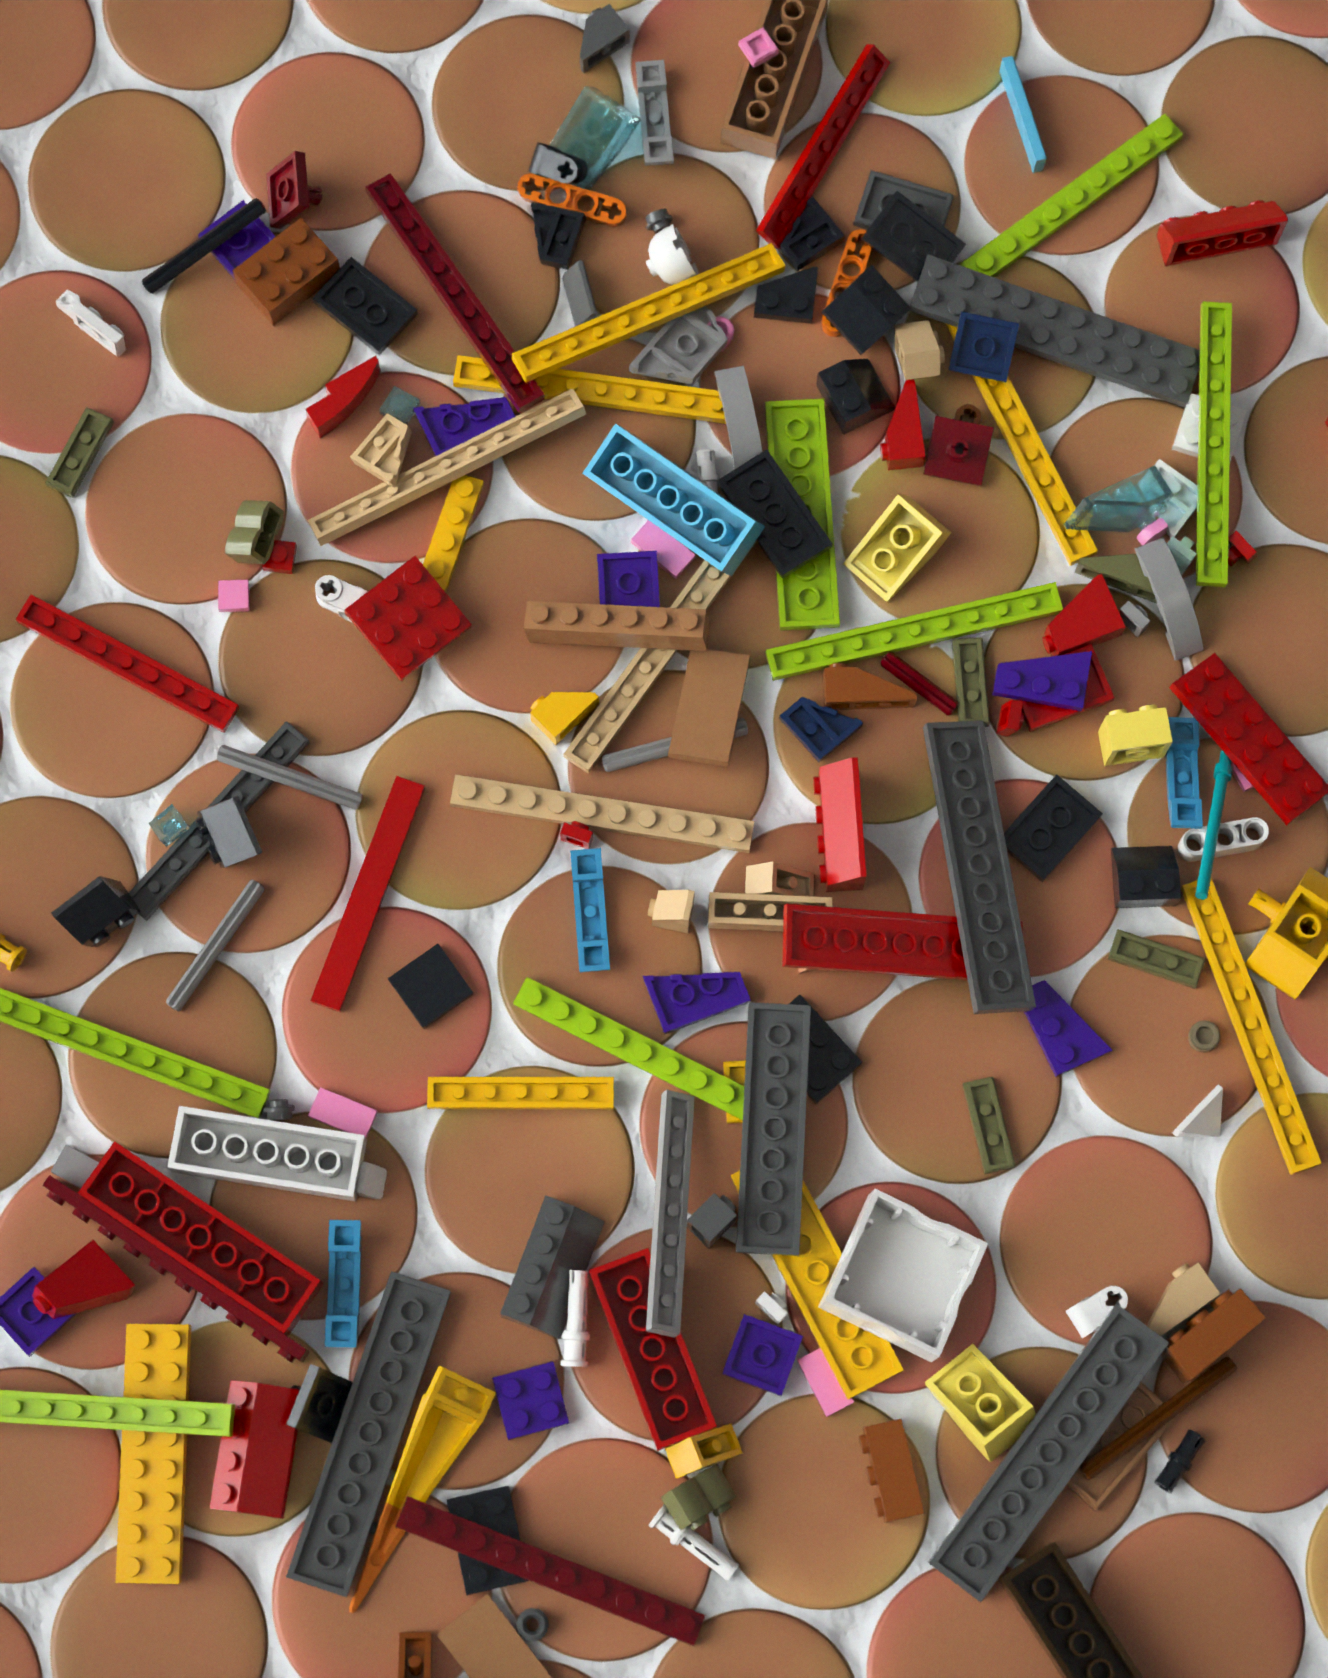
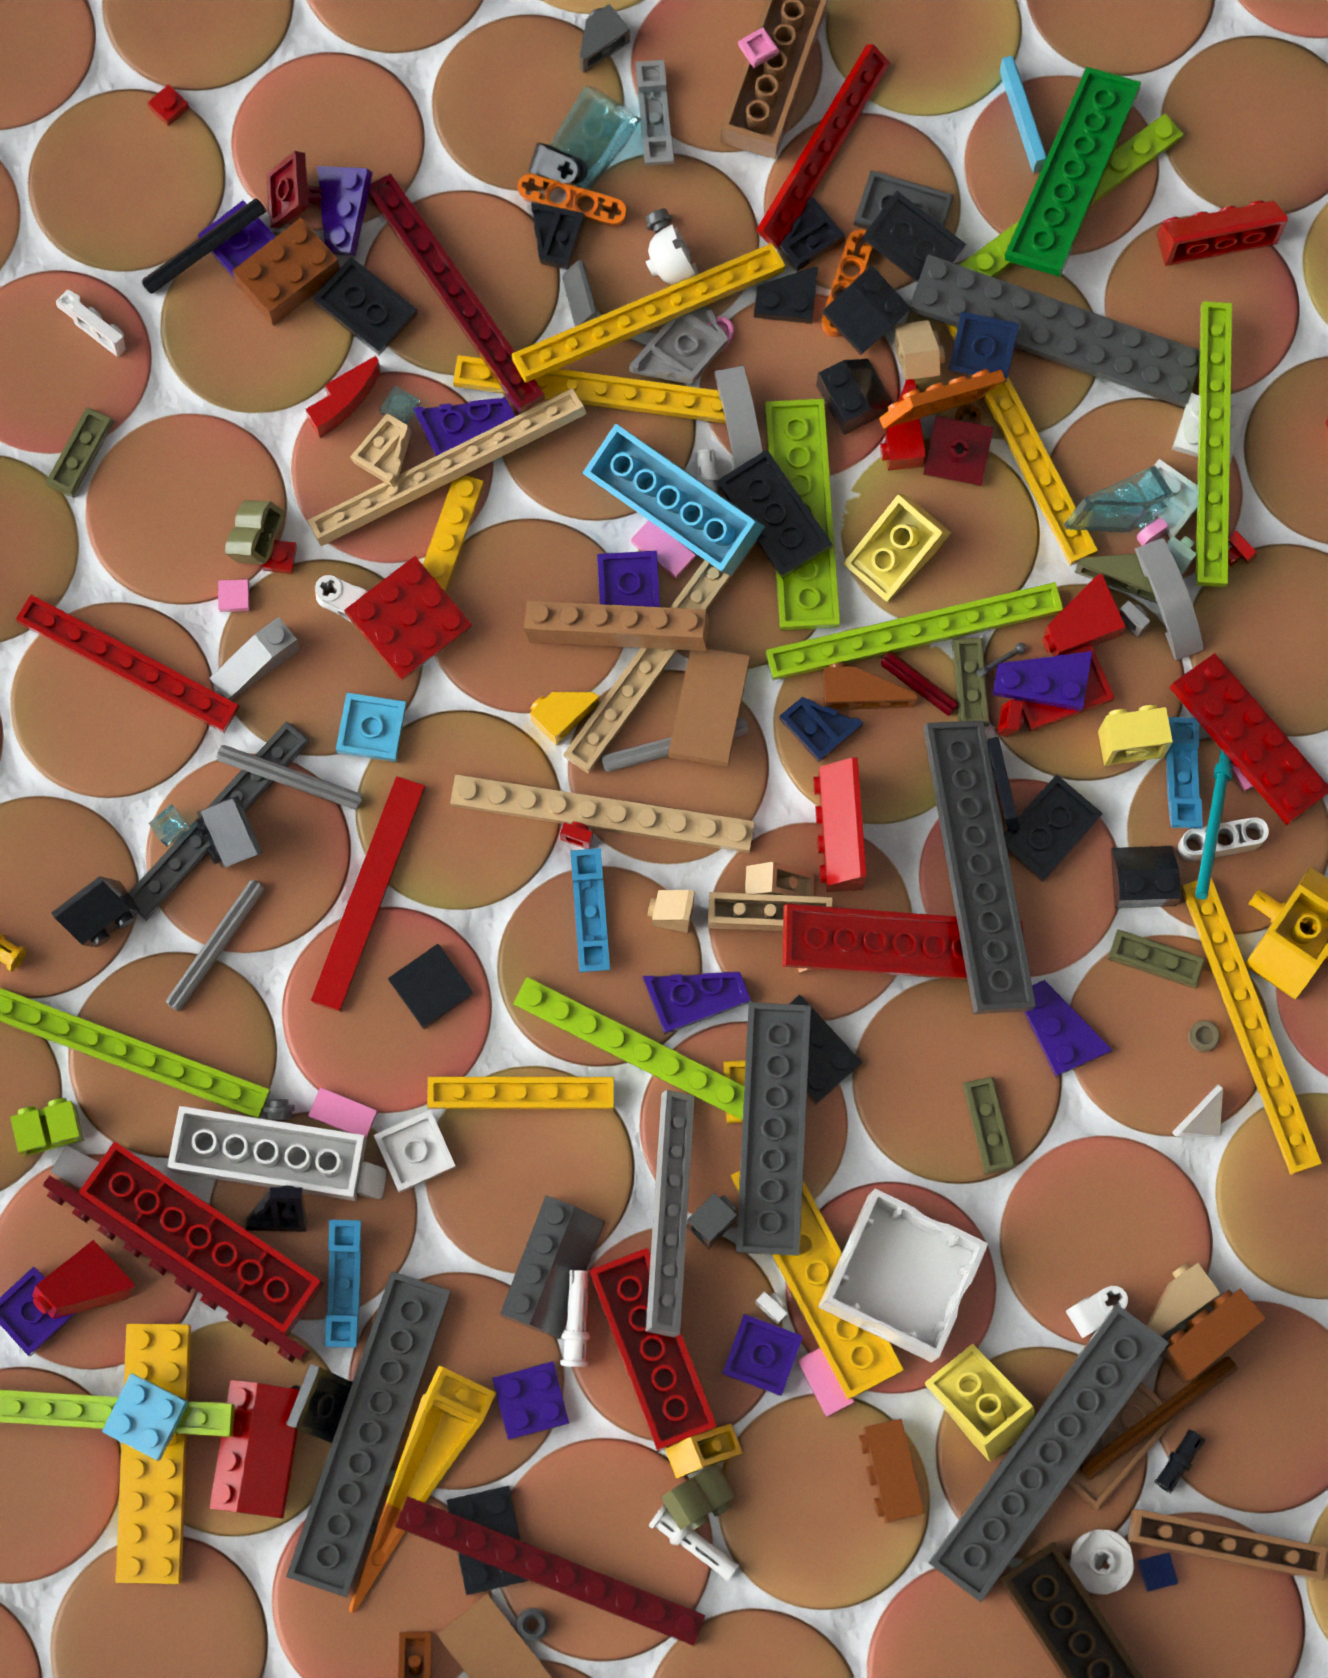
(46, 1128): none -> lime piece
(145, 1416): none -> medium azure plate
(168, 105): none -> red plate
(255, 659): none -> light grey slope
(279, 1210): none -> black wing
(343, 206): none -> dark purple wing
(371, 727): none -> medium azure plate
(414, 1151): none -> white plate
(941, 398): none -> orange plate
(1003, 784): none -> black tile
(1020, 648): none -> dark grey hinge
(1072, 171): none -> green plate
(1119, 1561): none -> white plate
(1157, 1572): none -> clear blue tile
(1227, 1544): none -> medium nougat brick

